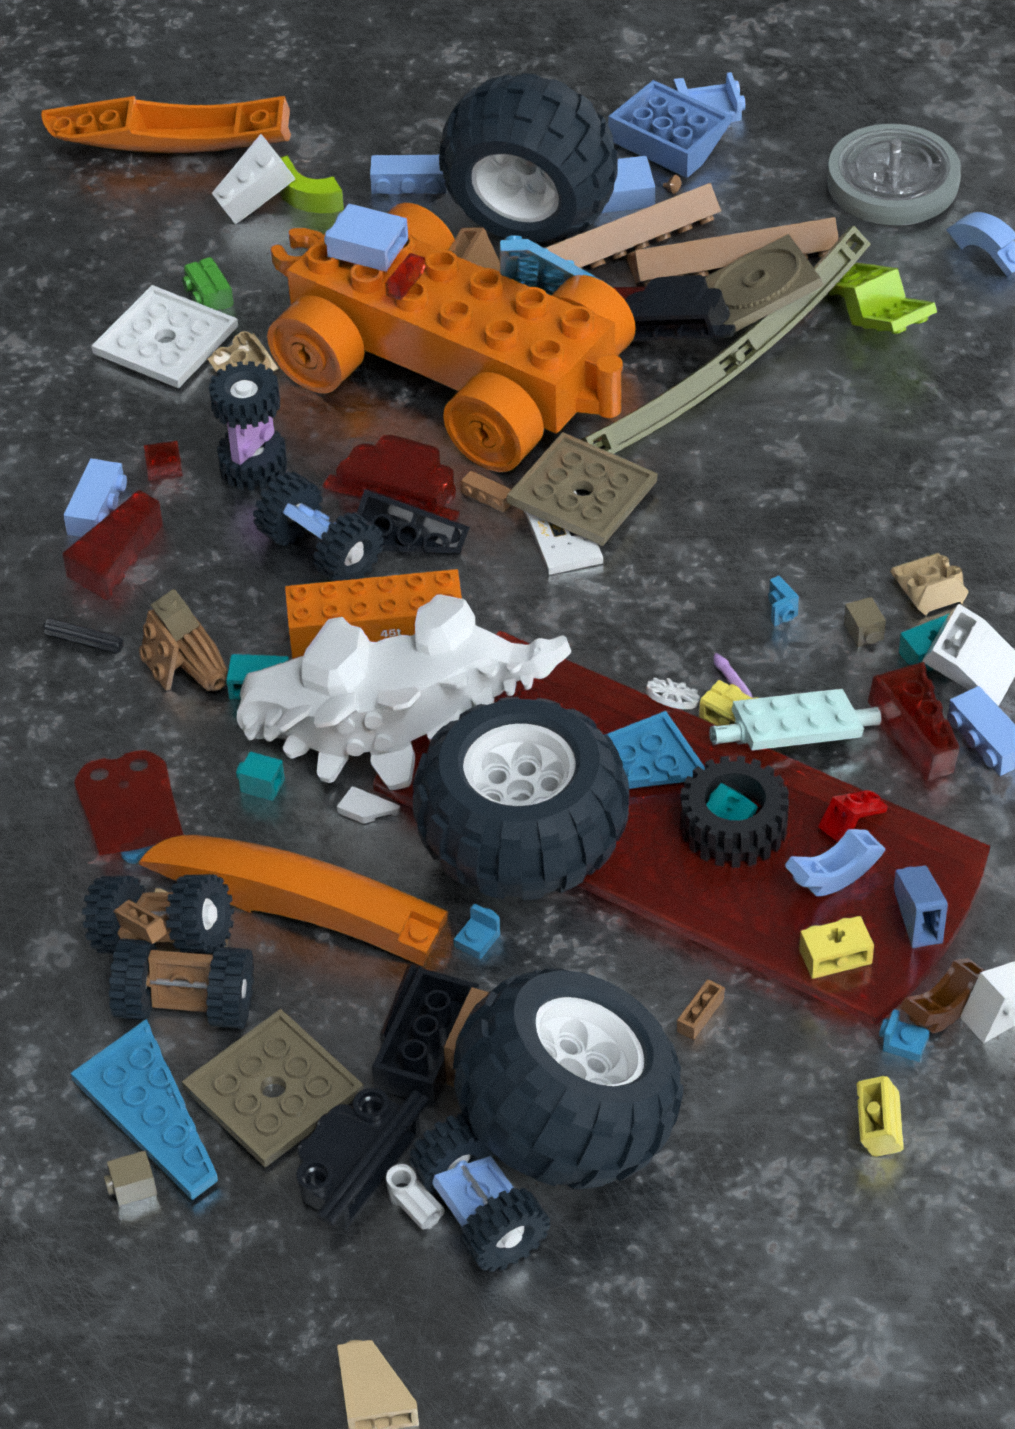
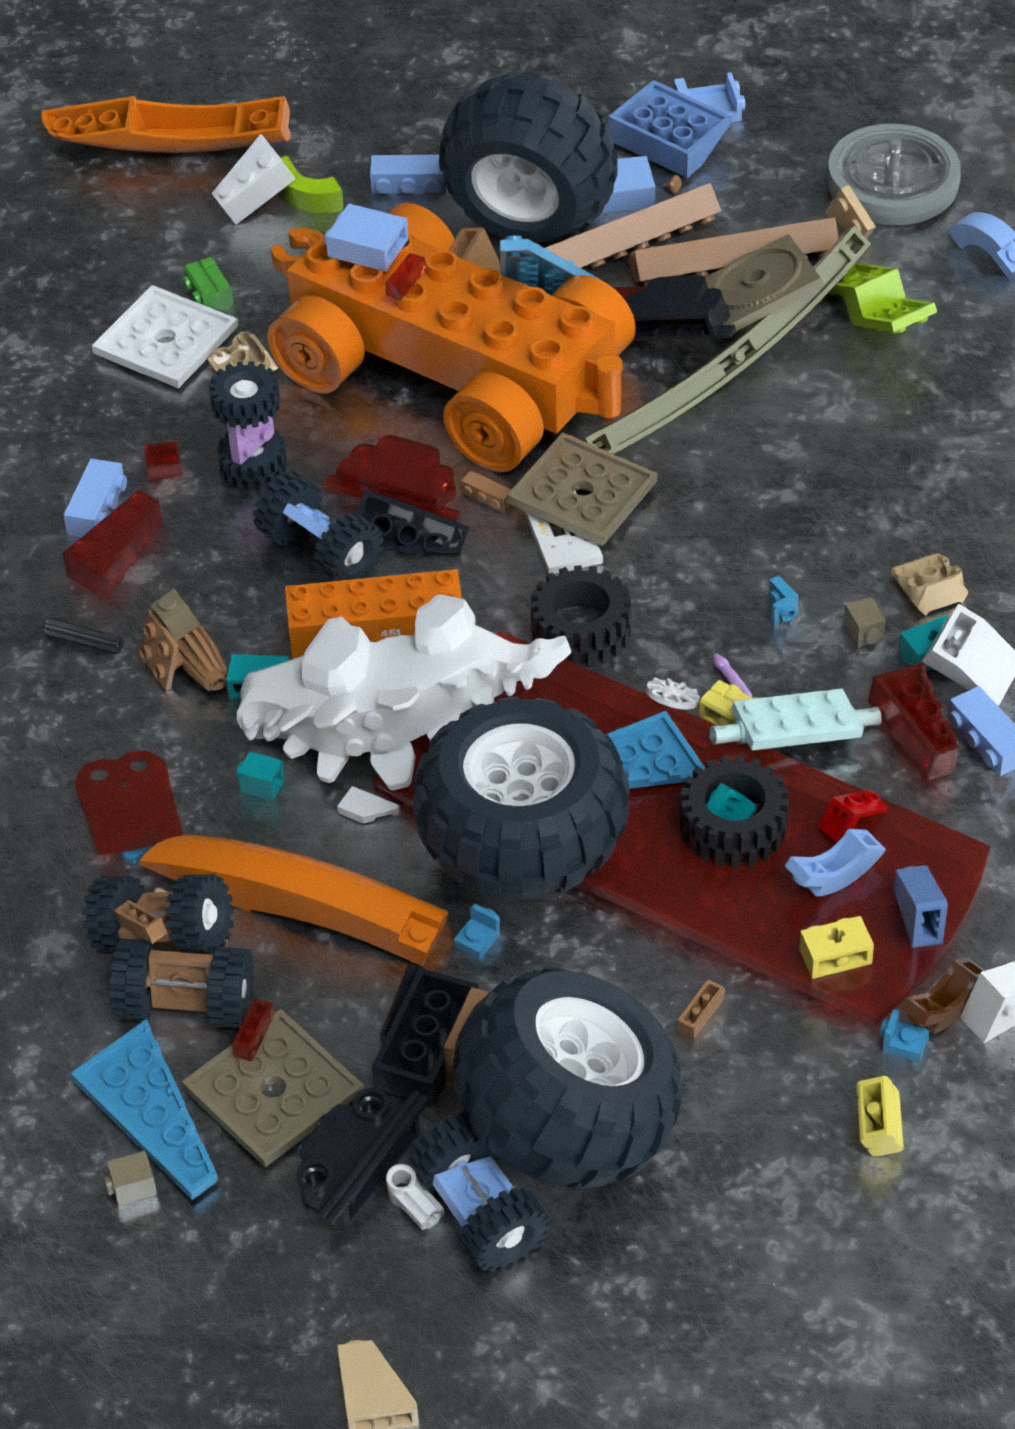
(253, 1030): none -> clear red piece
(590, 639): none -> black tyre
(850, 212): none -> tan wing

